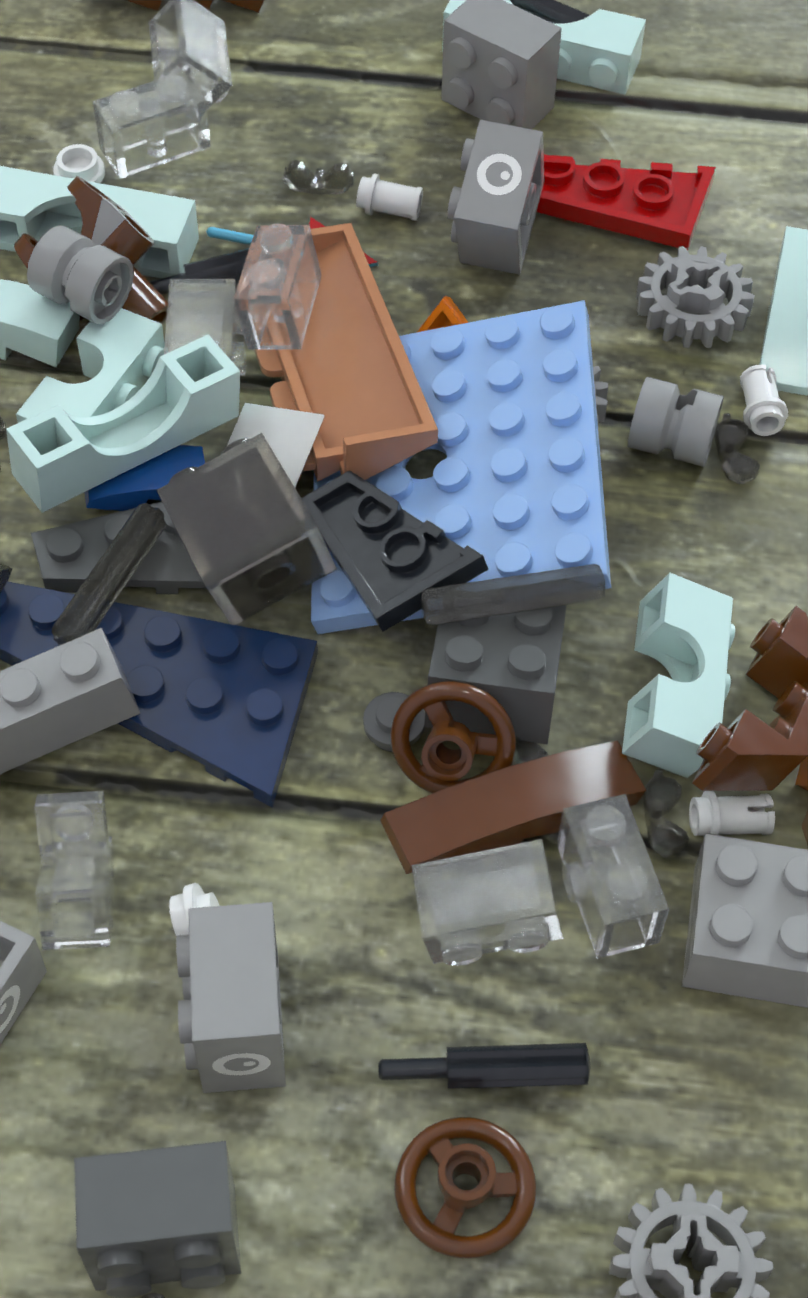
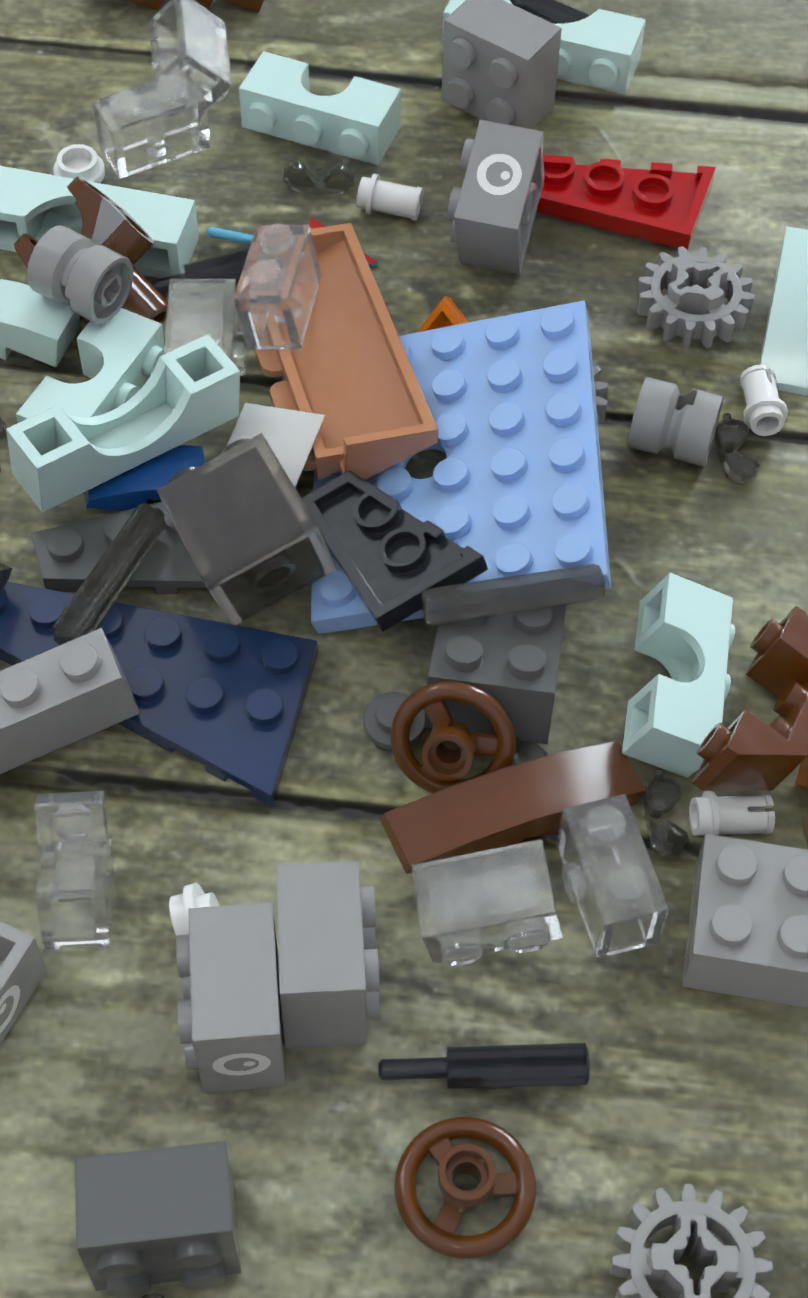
(326, 954): none -> light grey brick
(350, 124): none -> light aqua arch

